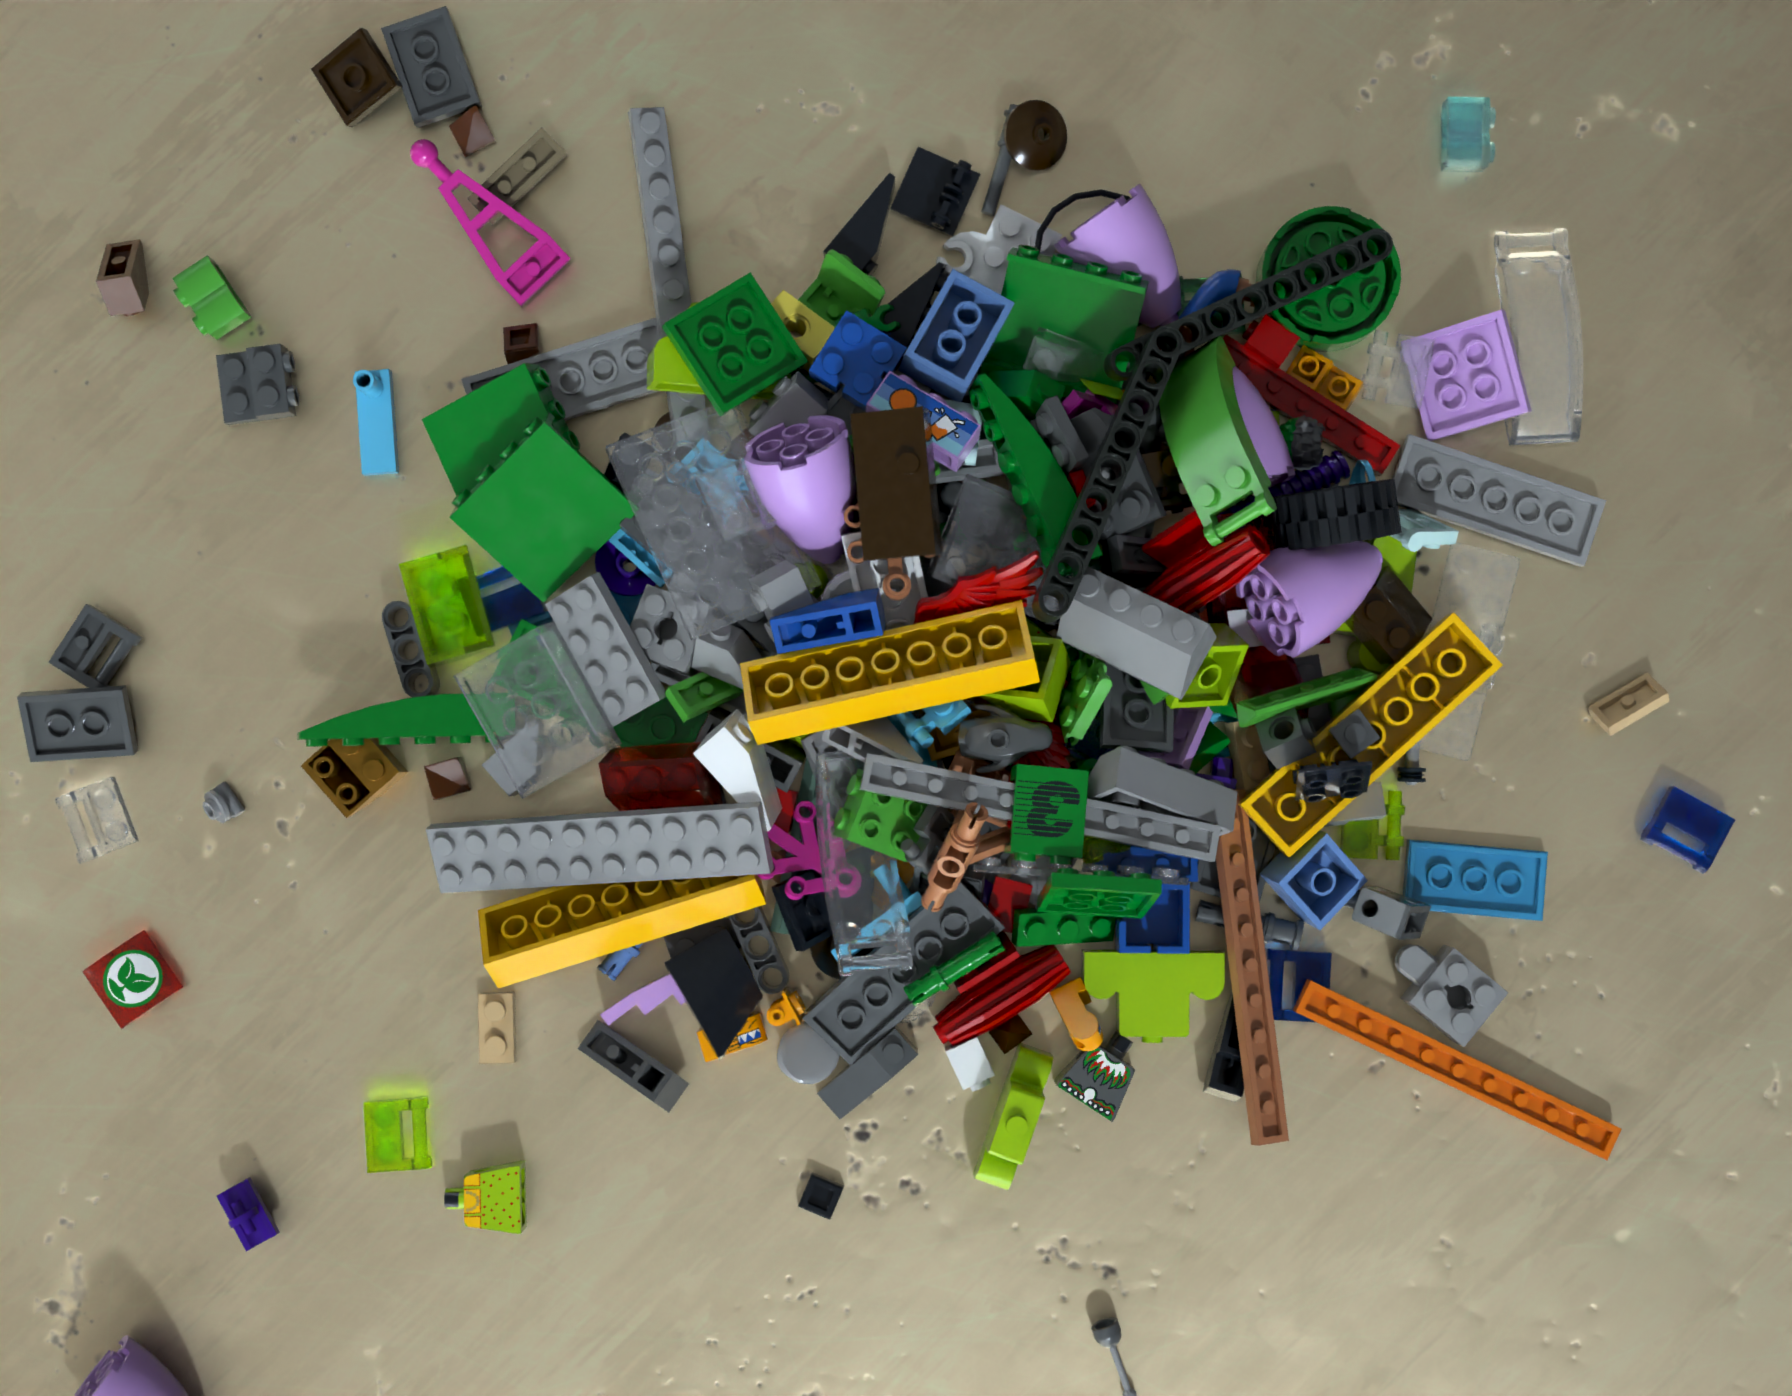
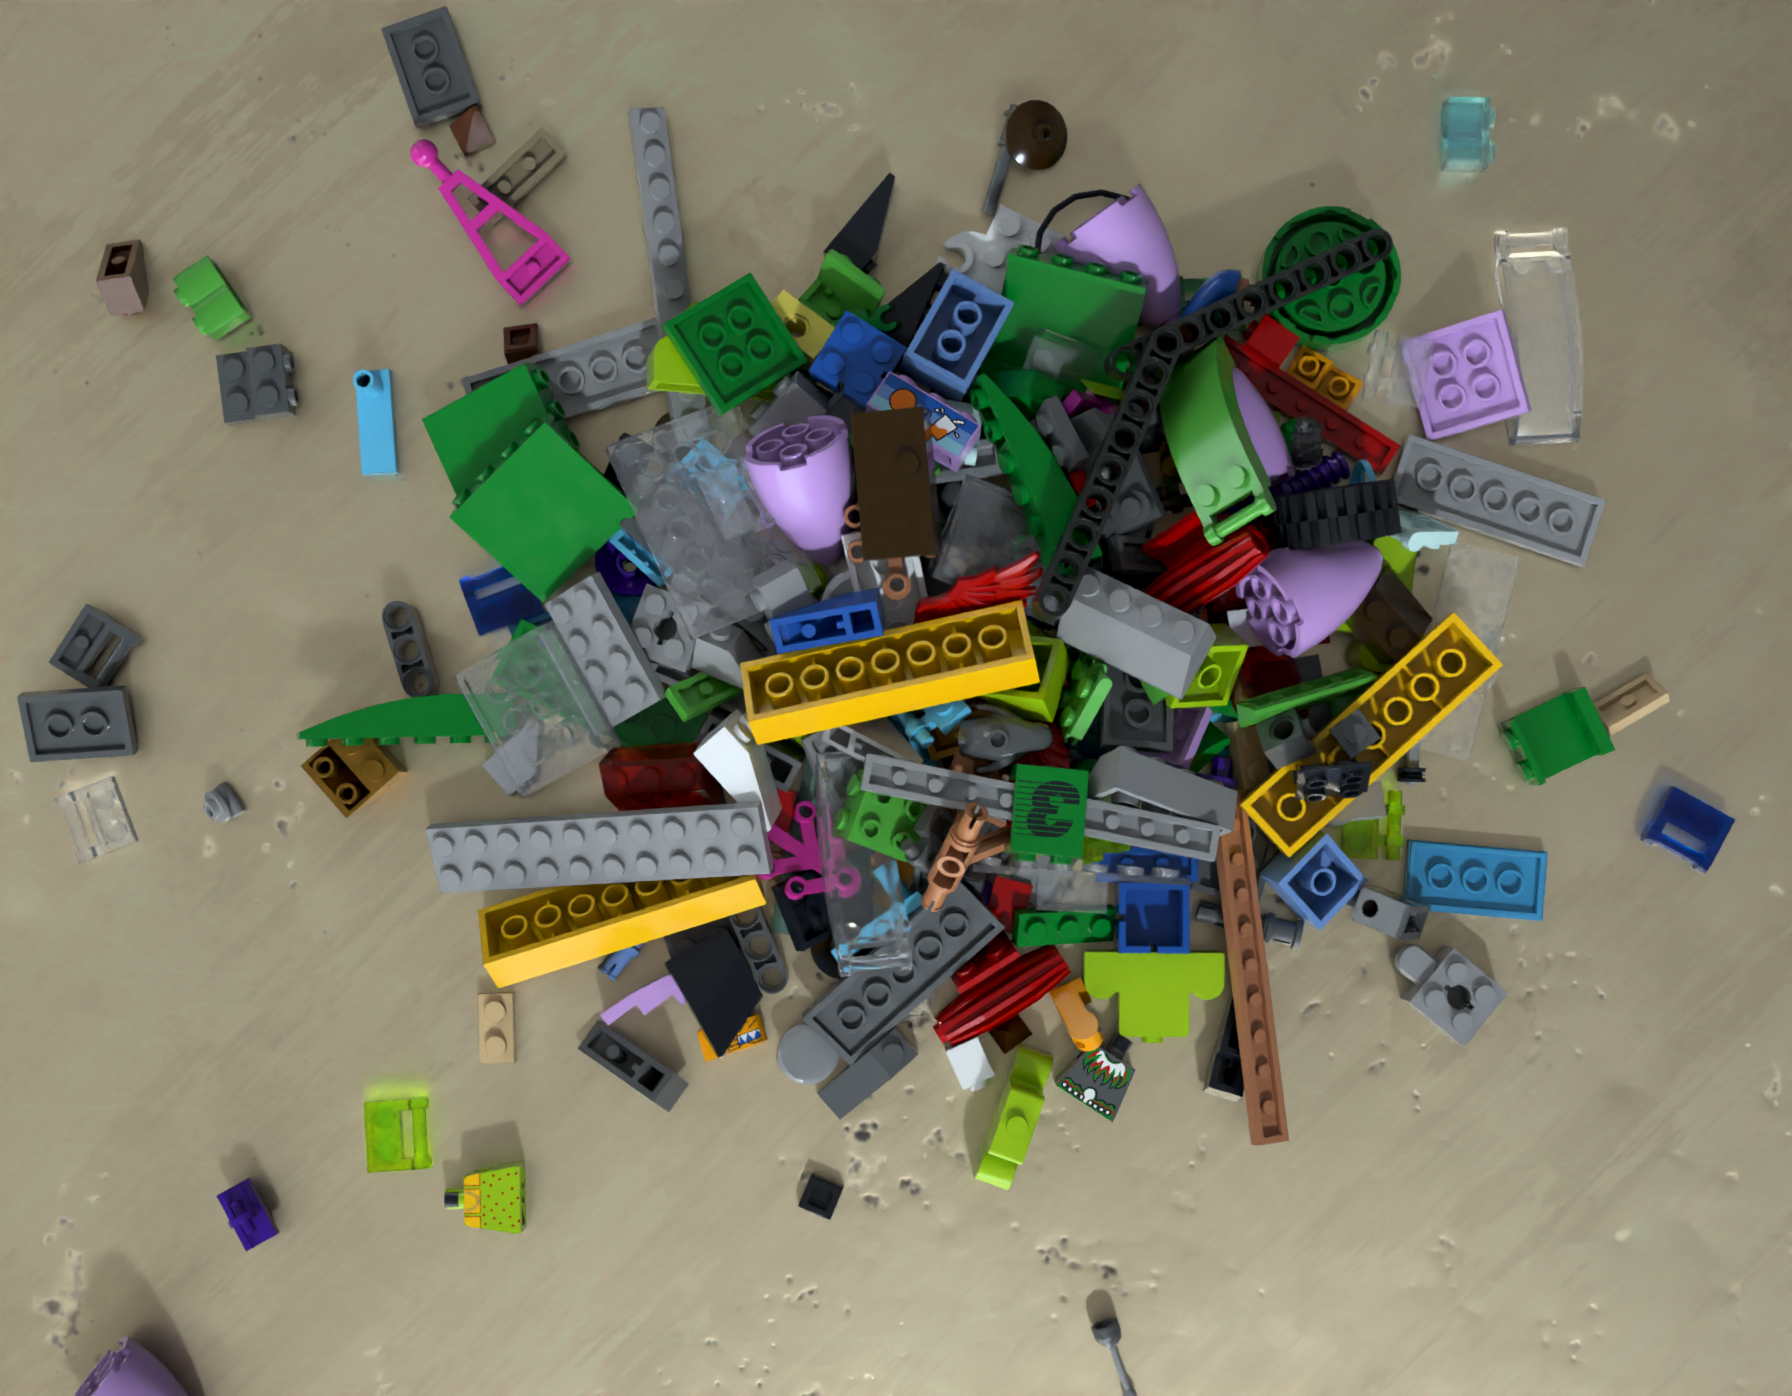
(132, 979): slope -> none
(356, 77): dark brown plate -> none
(447, 606): clear neon green slope -> none
(447, 778): reddish brown slope -> none
(786, 1008): light orange hinge -> none
(935, 191): black hinge -> none
(948, 972): green pin -> none
(1099, 893): green plate -> none
(1307, 965): clear blue plate -> none
(1456, 1069): orange plate -> none
(1556, 735): none -> green panel

